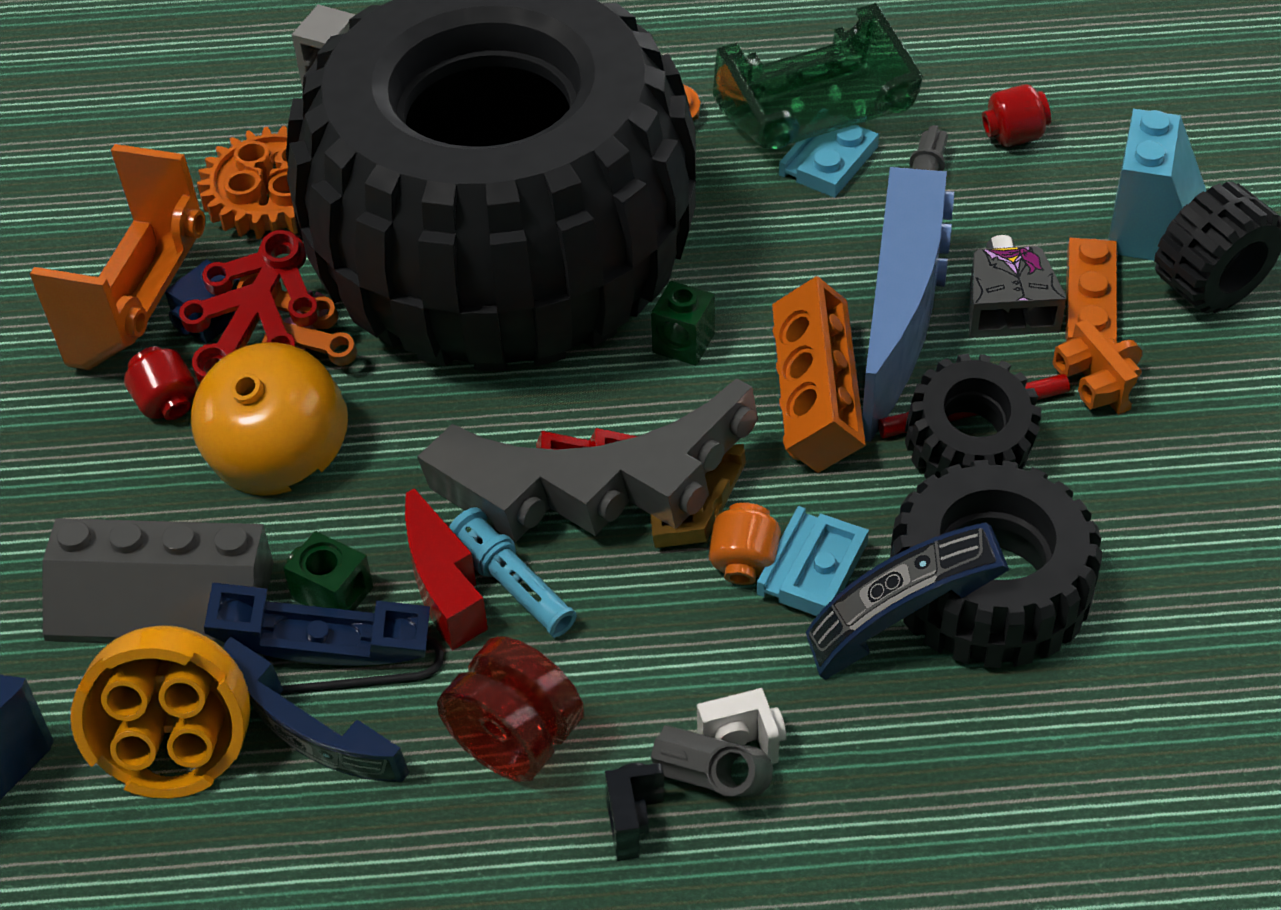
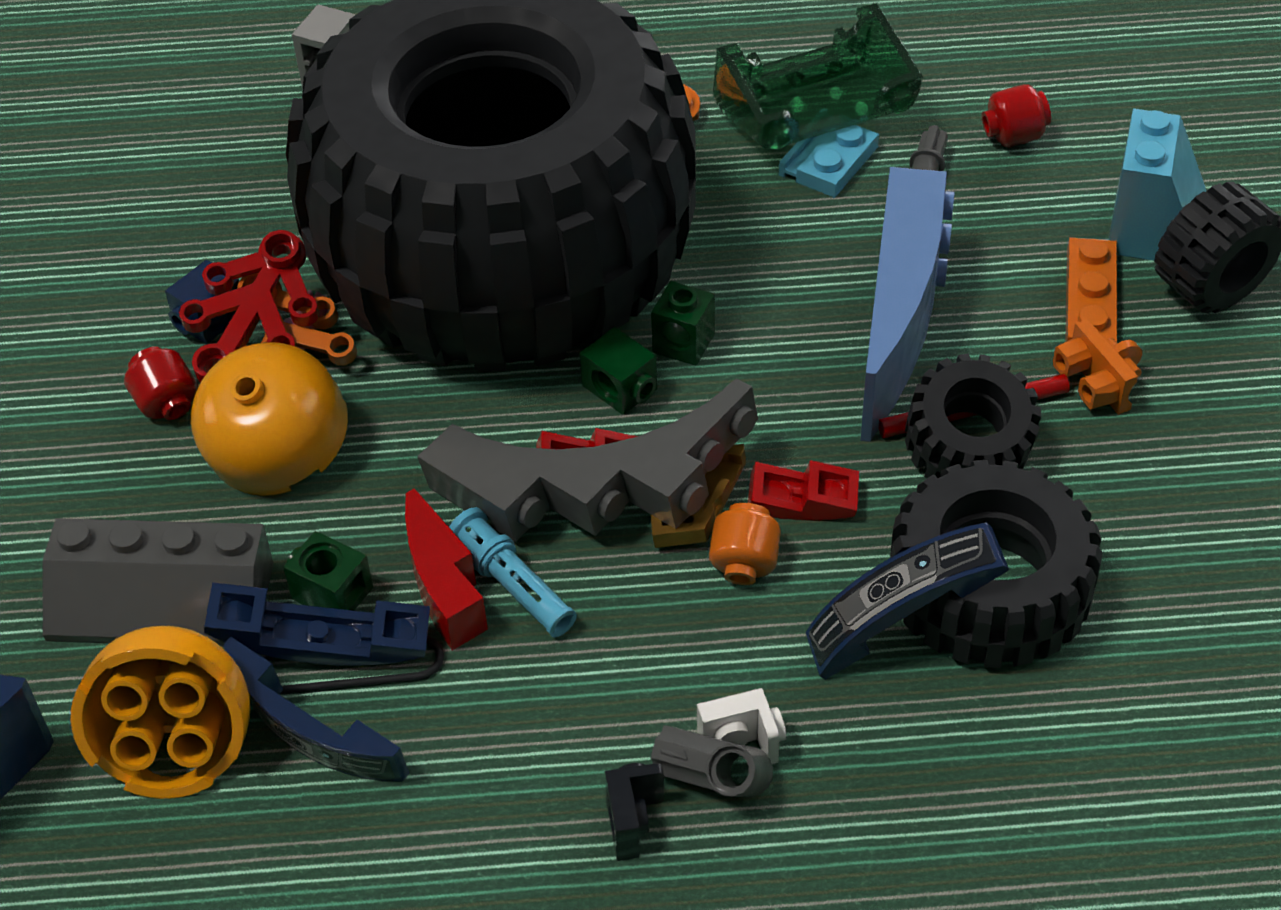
(108, 313): orange windscreen -> none
(241, 177): orange gear -> none
(511, 708): clear red wheel -> none
(618, 370): none -> dark green brick
(813, 561): medium azure plate -> none
(816, 494): none -> red slope
(817, 375): orange brick -> none
(1013, 291): dark grey torso -> none

